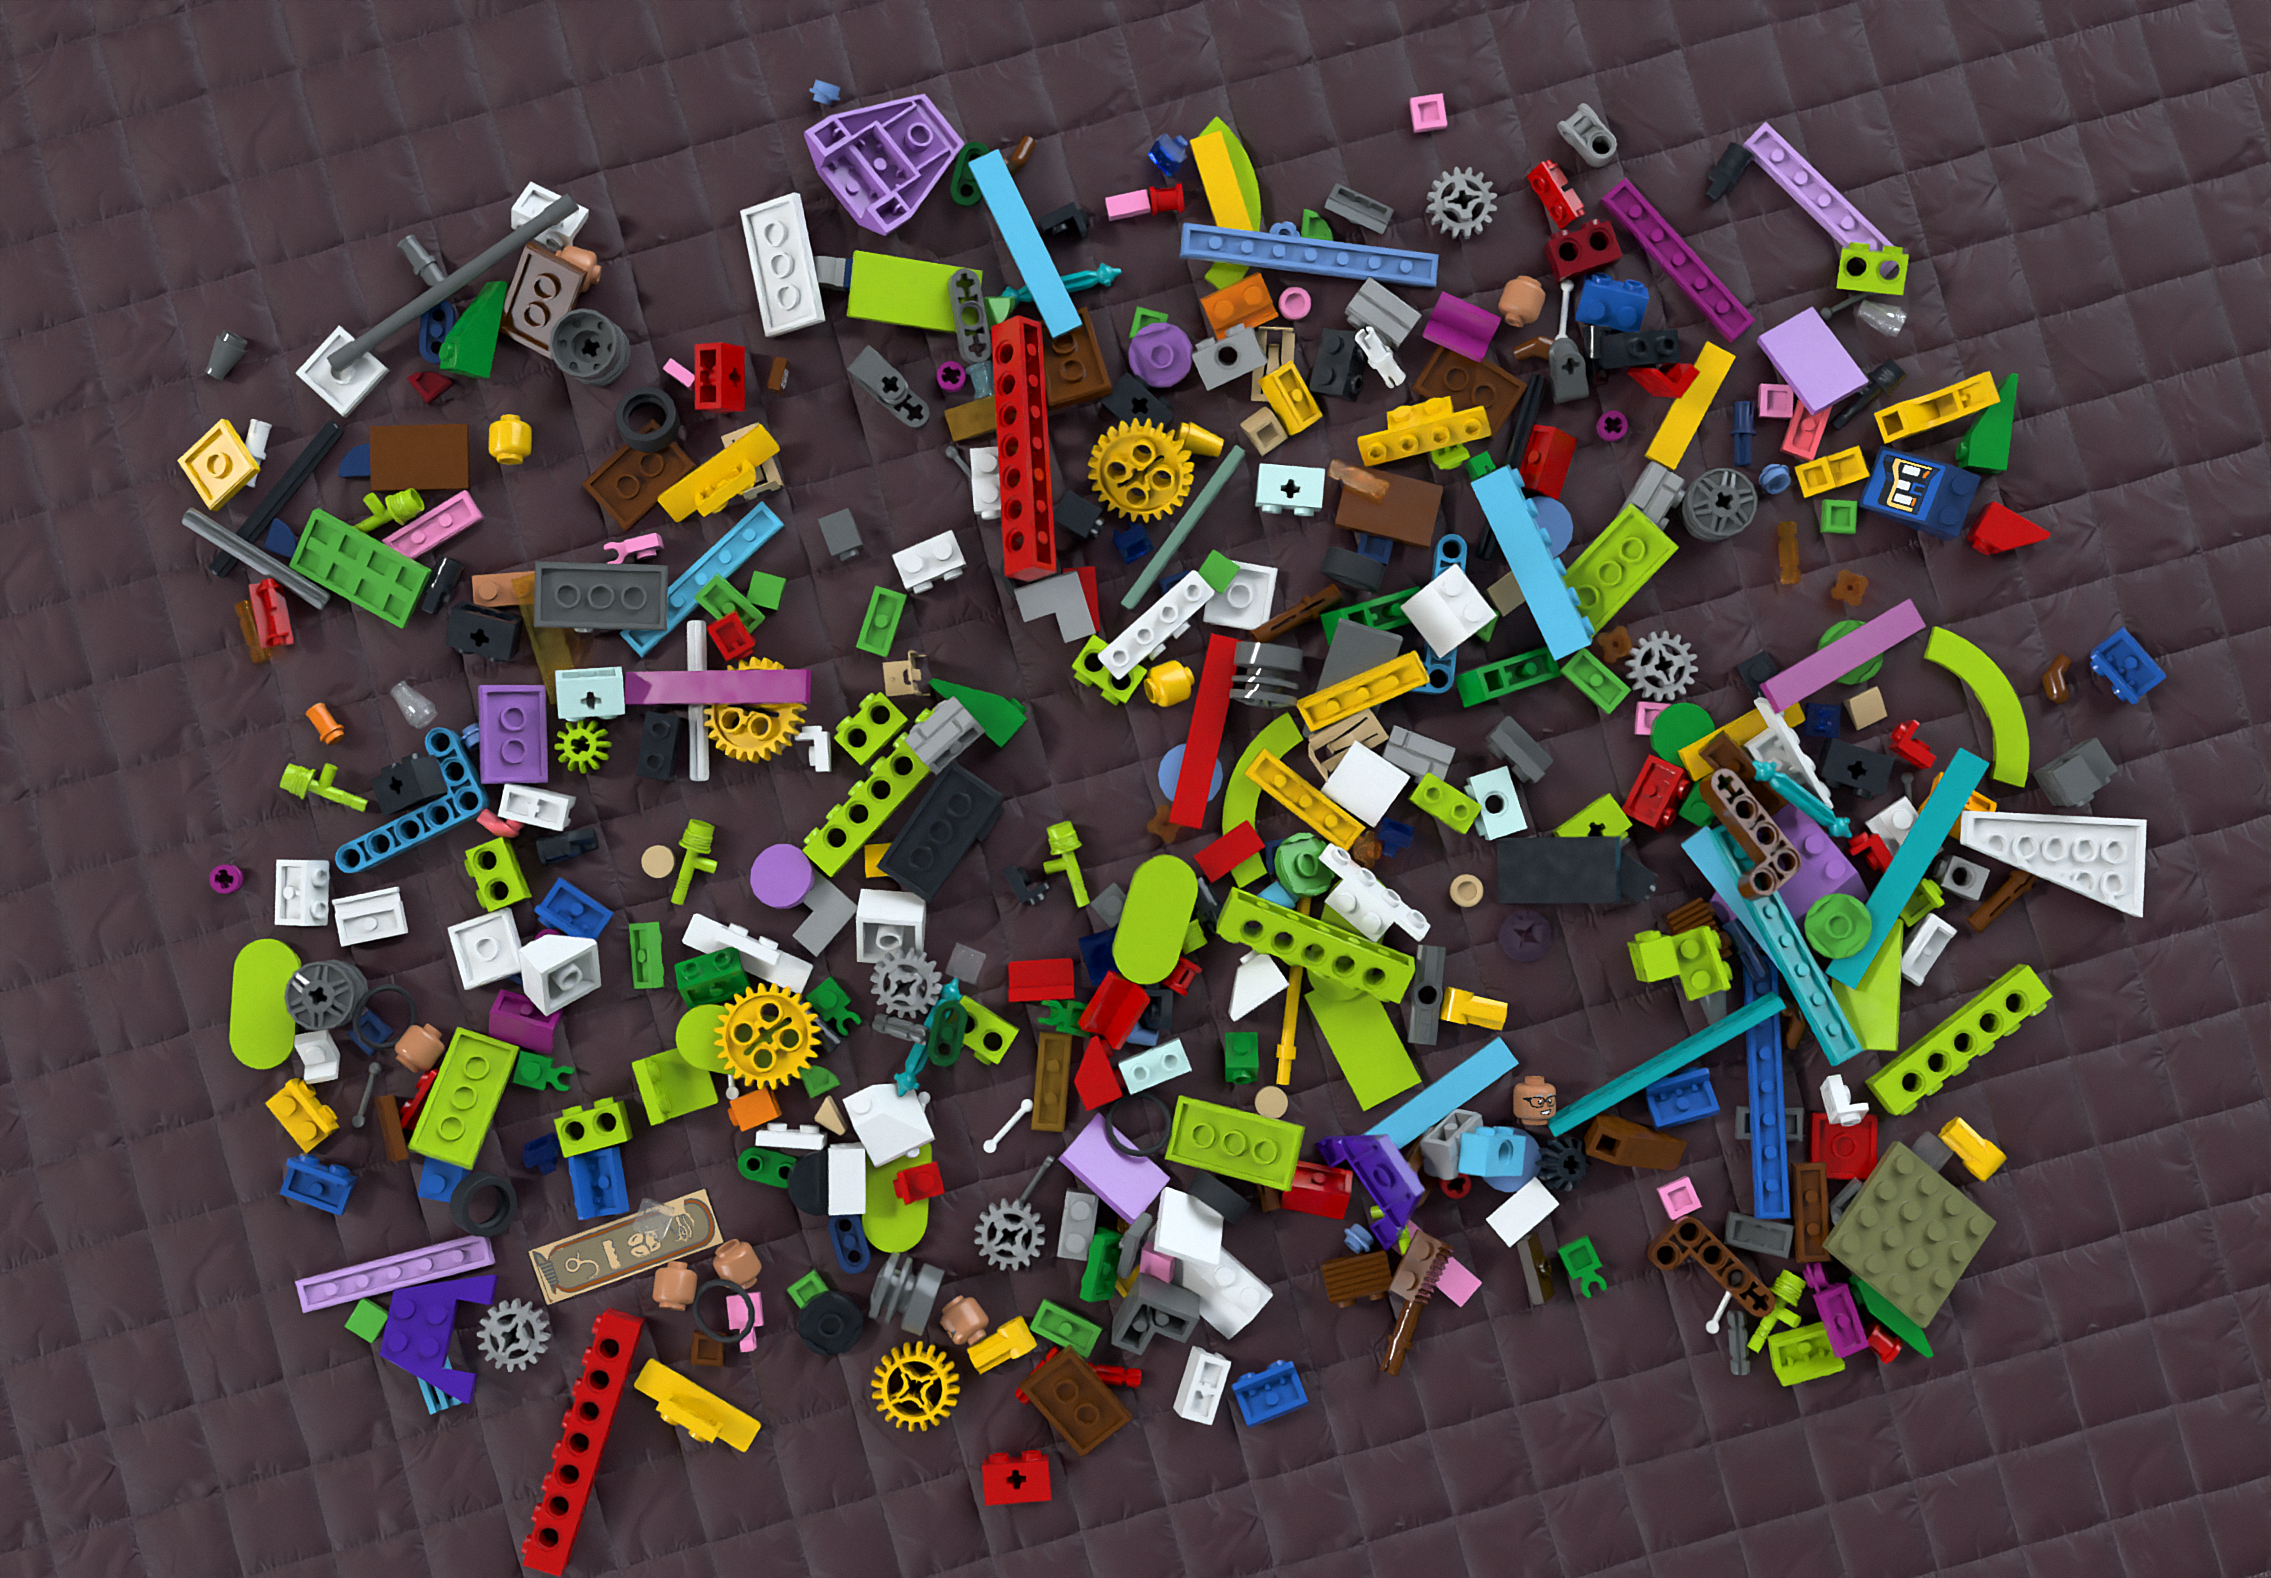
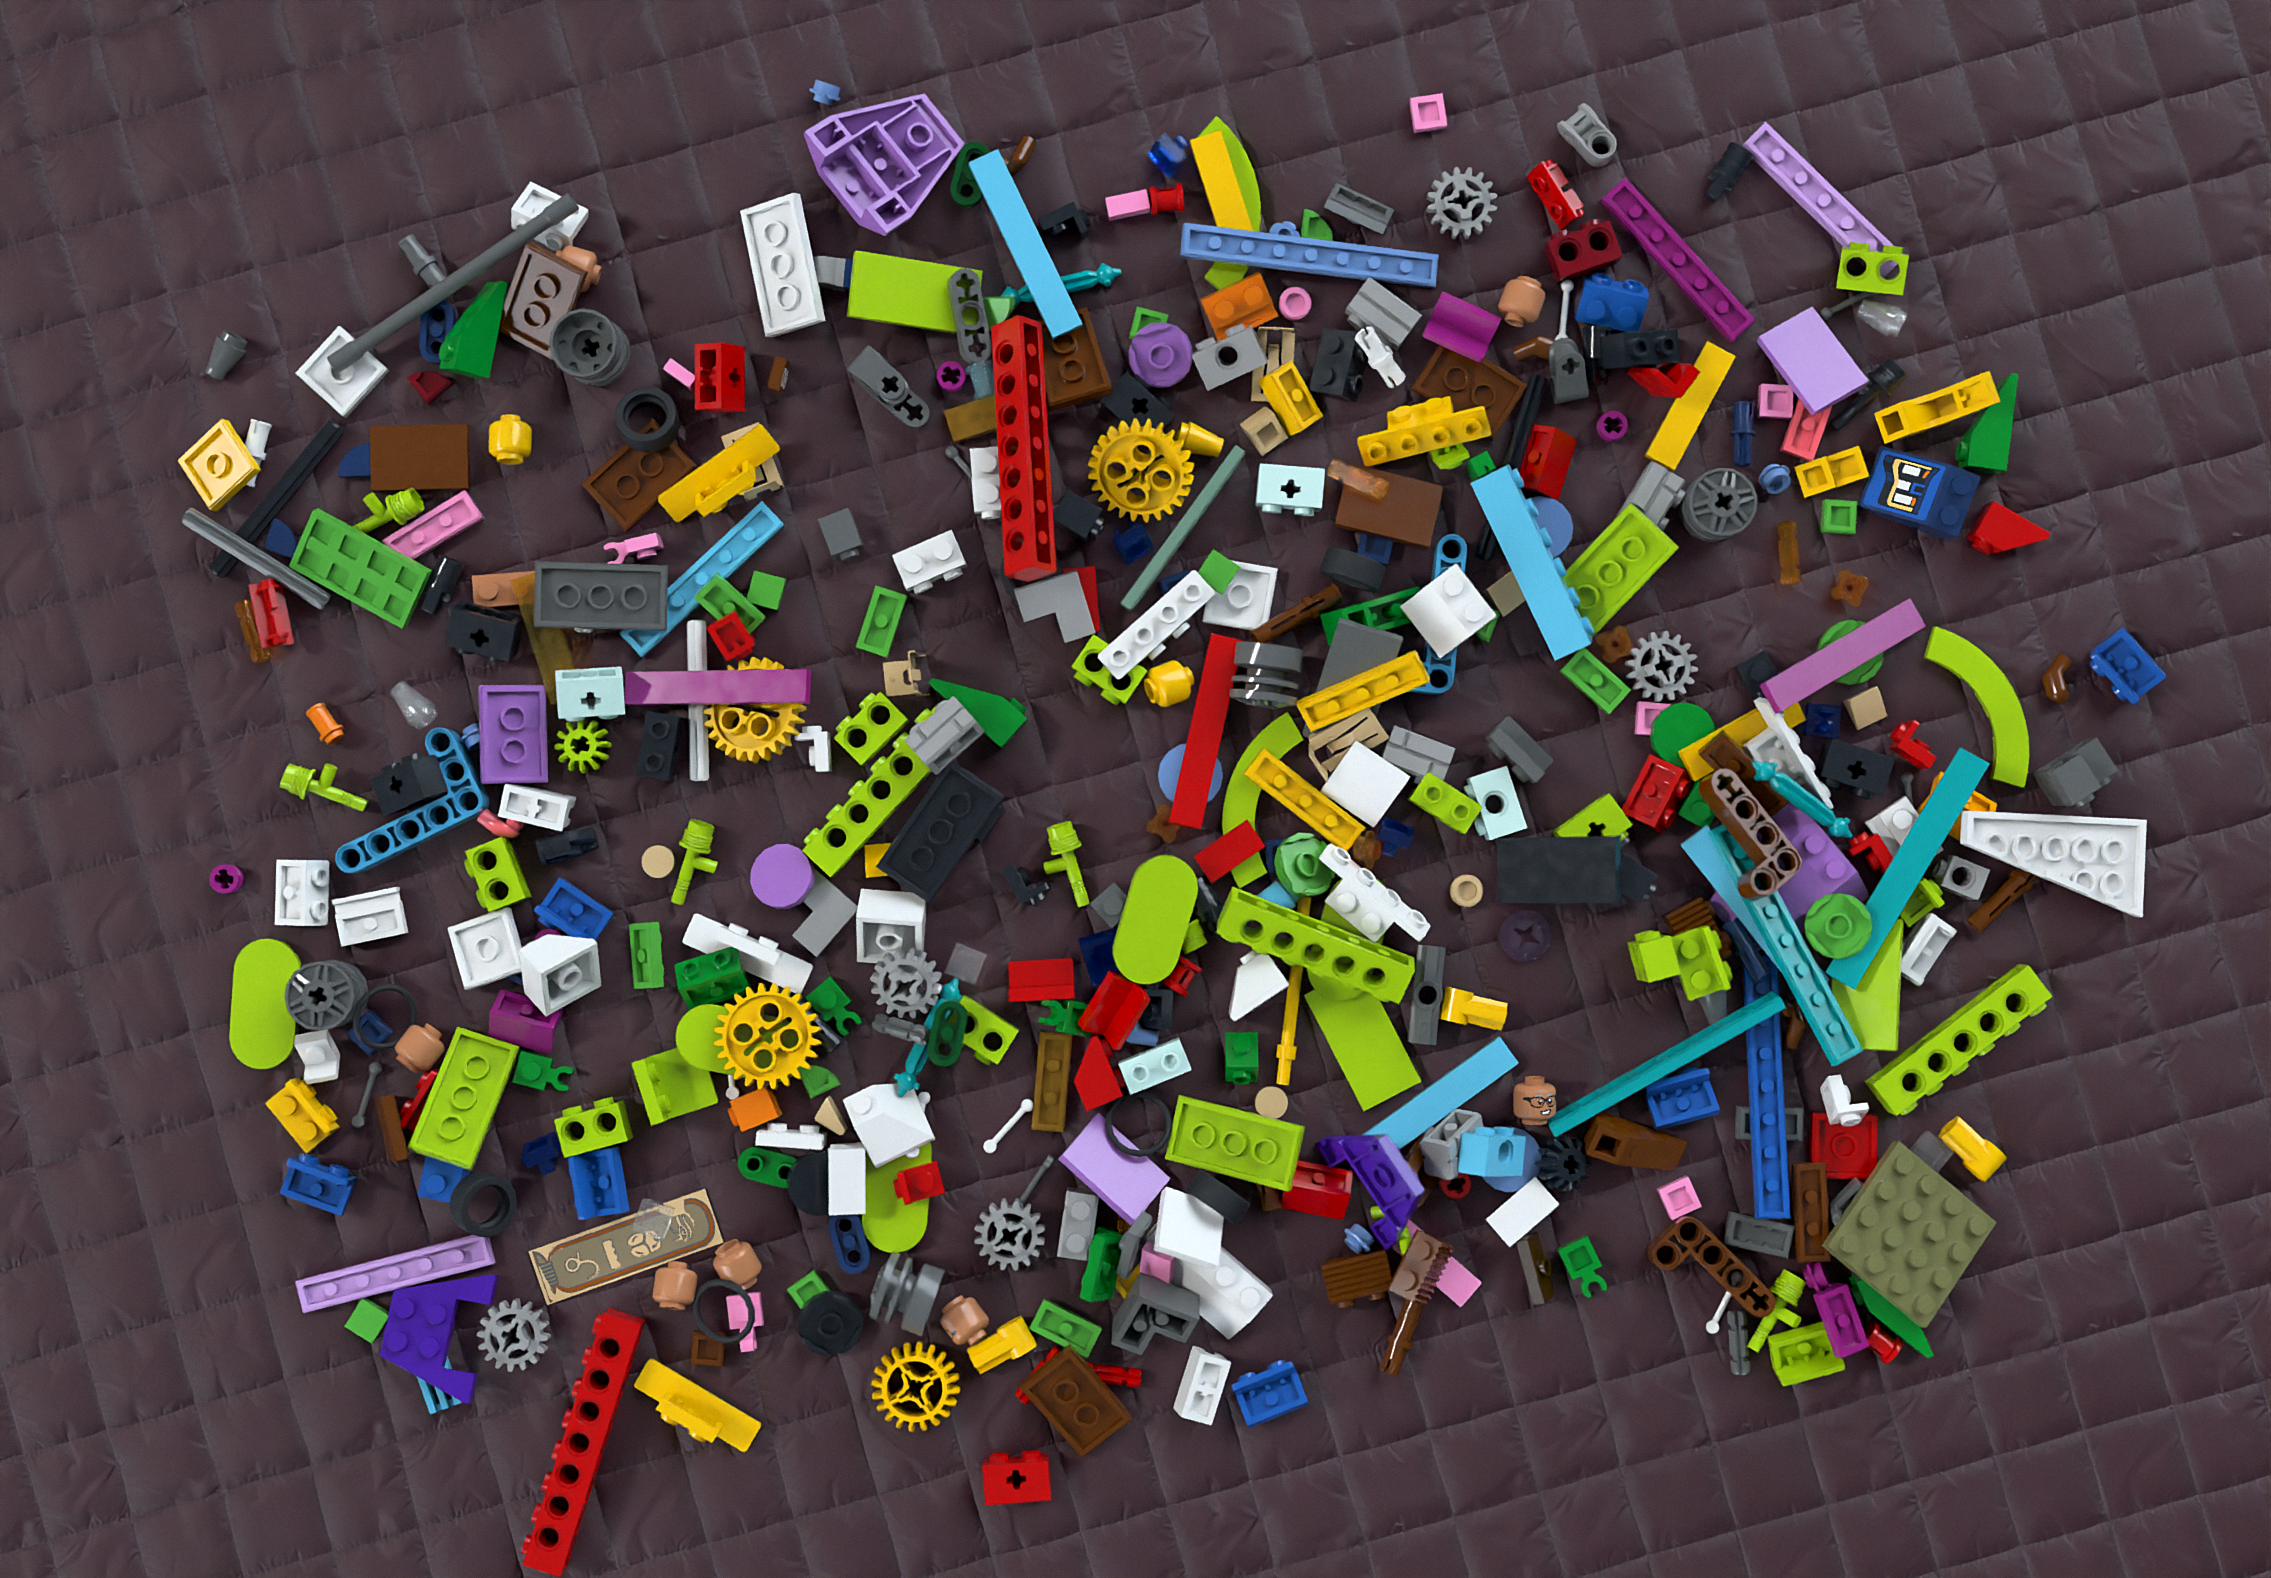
(1507, 676): green slope -> none

